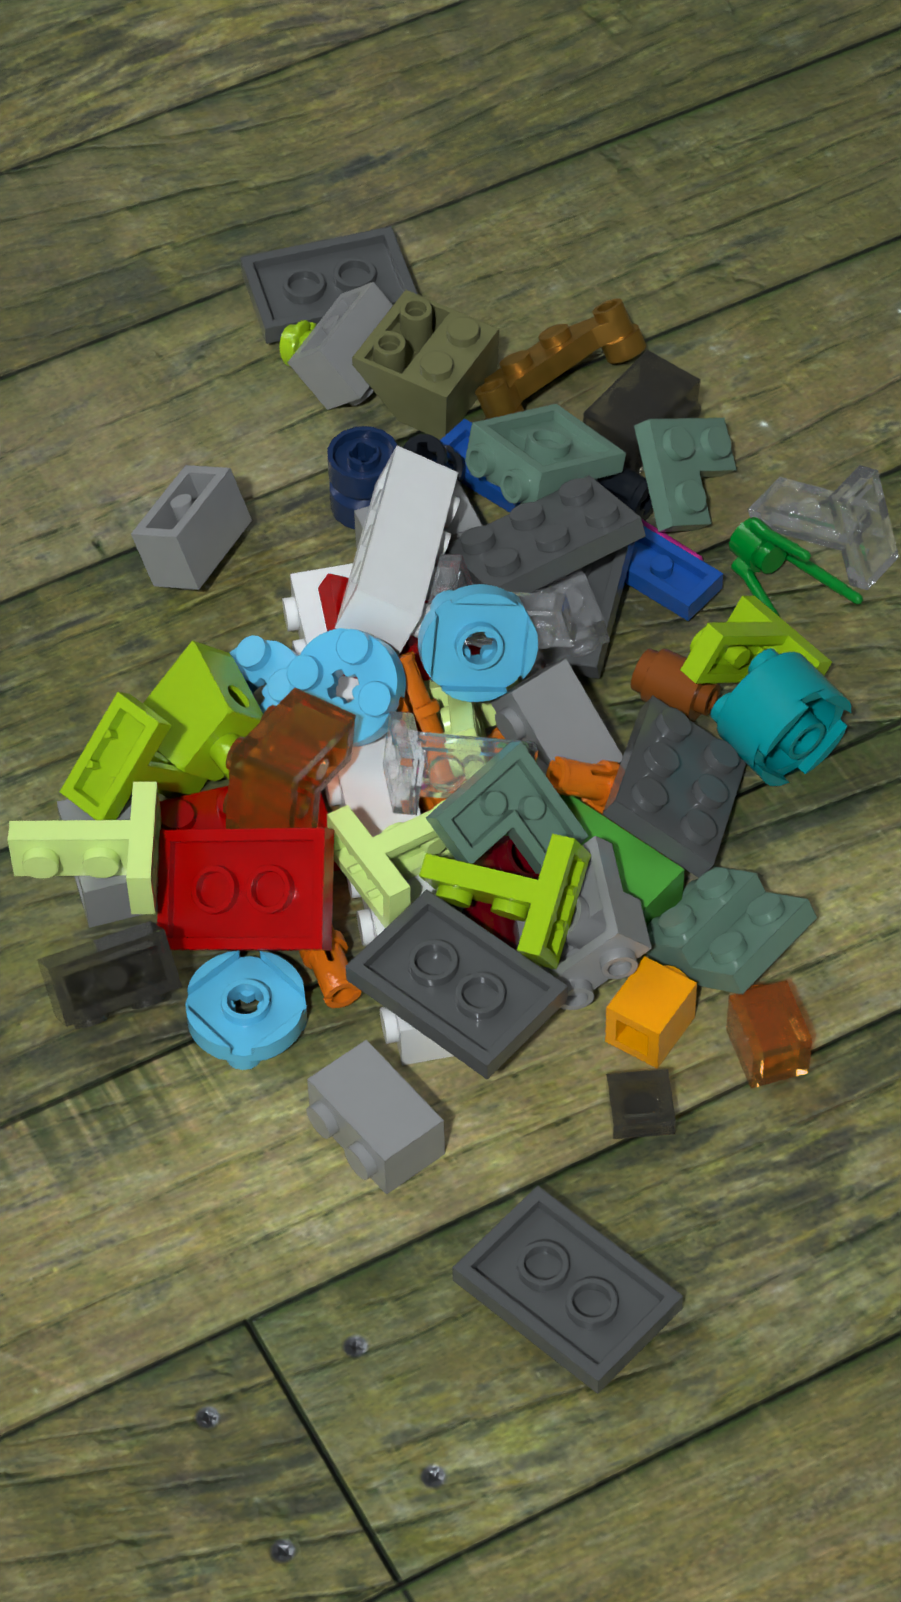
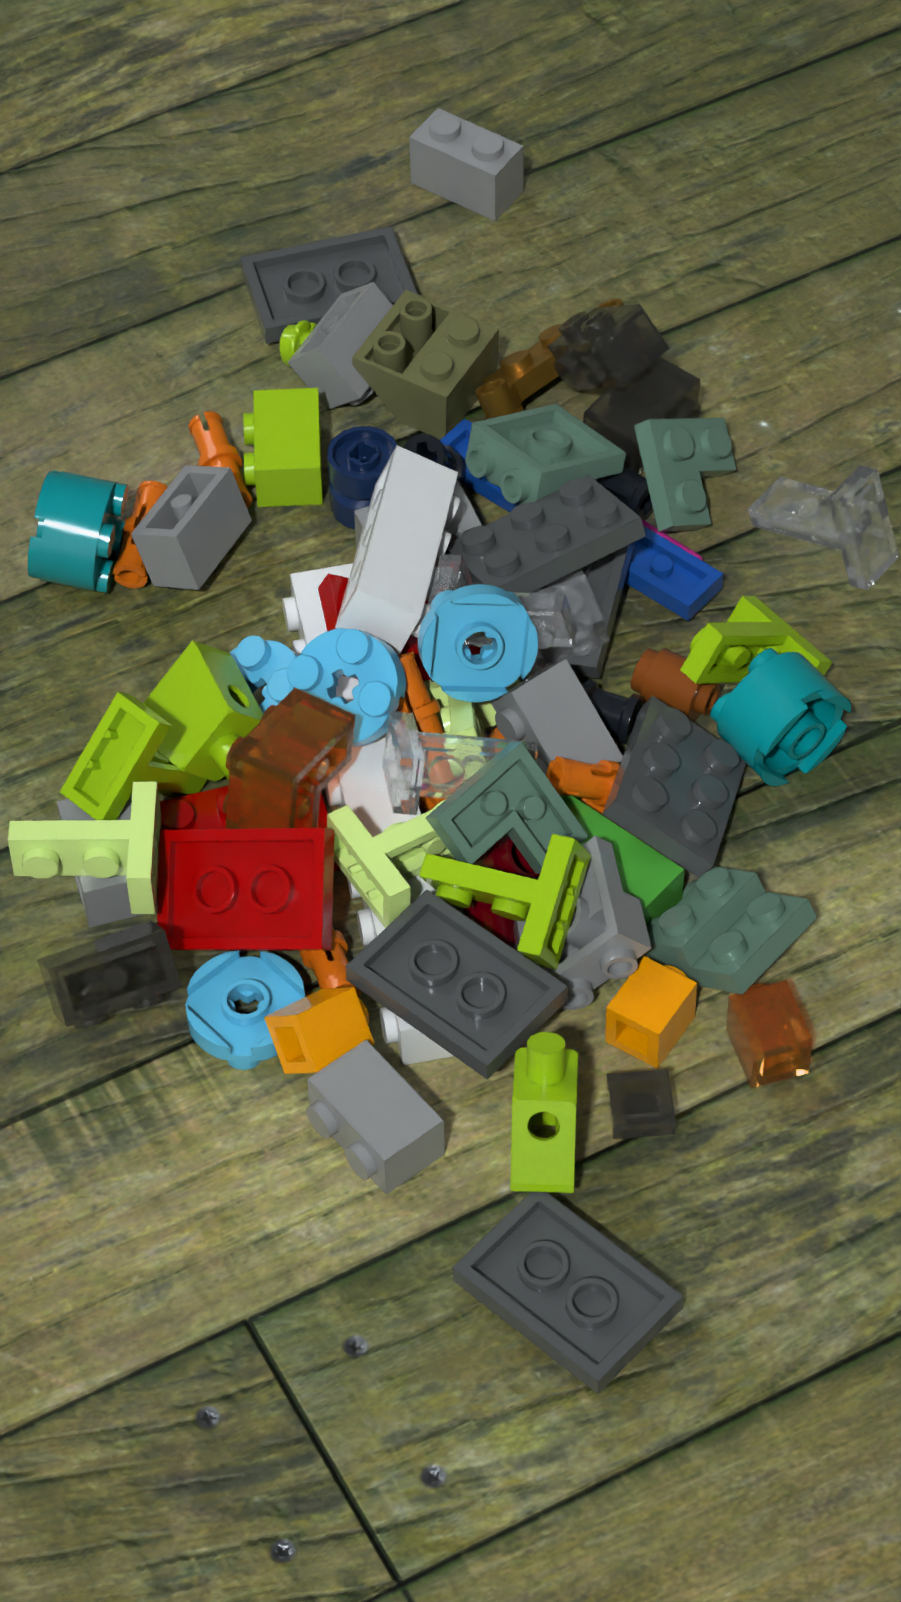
(77, 530): none -> teal brick
(129, 566): none -> orange pin
(216, 449): none -> orange pin
(286, 447): none -> lime brick
(318, 1029): none -> light orange brick
(466, 164): none -> light grey brick
(544, 1095): none -> lime torso
(606, 347): none -> clear smoke brick
(616, 711): none -> black bush
(764, 550): green plant -> none

